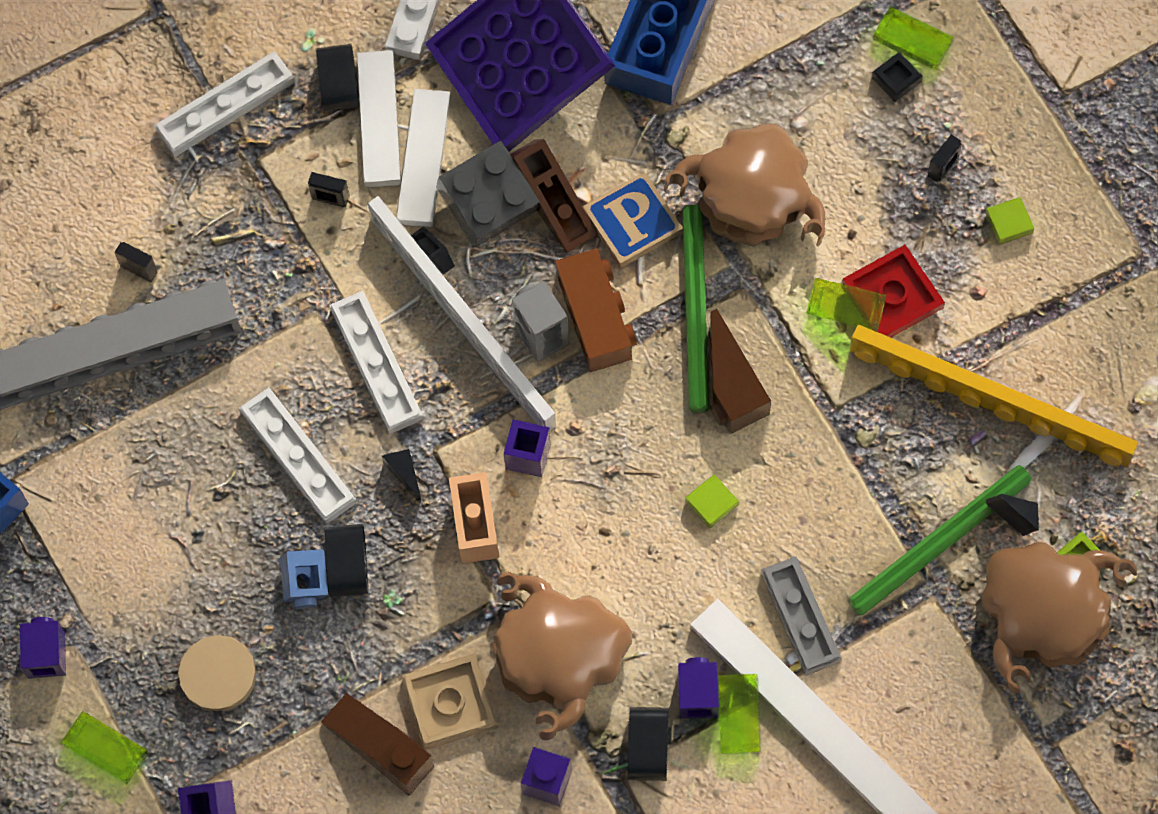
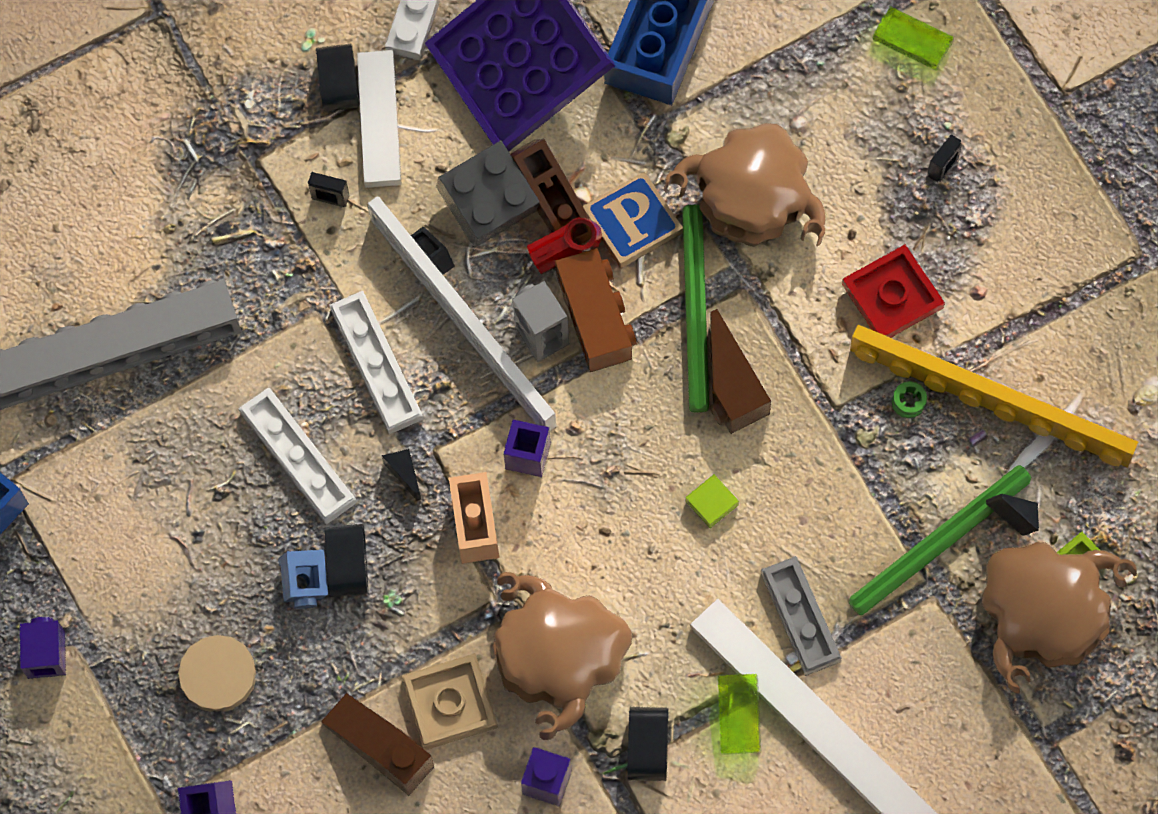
(104, 747): clear neon green tile -> none
(136, 261): black tile -> none
(224, 104): white tile -> none
(423, 157): white tile -> none
(562, 244): none -> red piece
(698, 688): dark purple brick -> none
(846, 304): clear neon green tile -> none
(897, 76): black tile -> none
(918, 391): none -> bright green bush
(1009, 220): lime tile -> none

